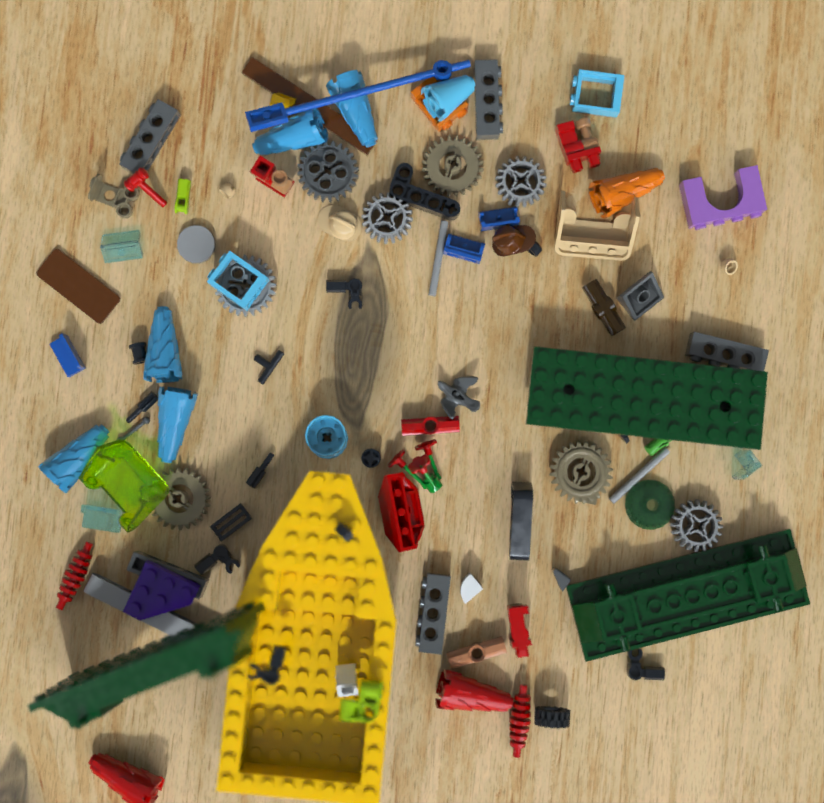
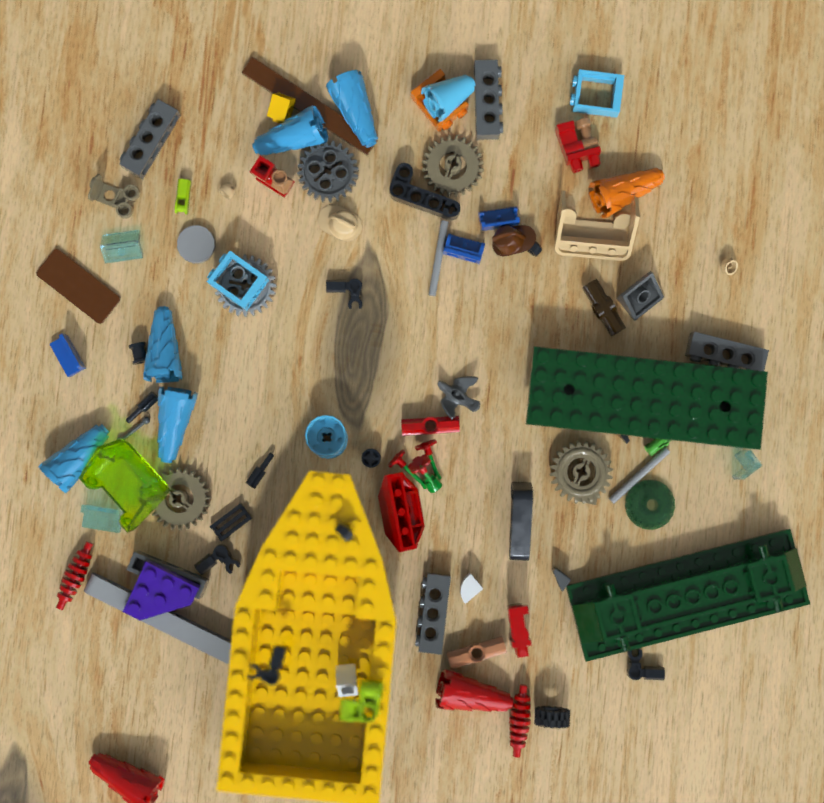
(138, 179): red piece -> none
(201, 649): dark green piece -> none
(269, 366): black piece -> none
(277, 114): blue bar -> none
(380, 223): light grey gear -> none
(526, 186): light grey gear -> none
(701, 213): medium lavender arch -> none
(706, 539): light grey gear -> none

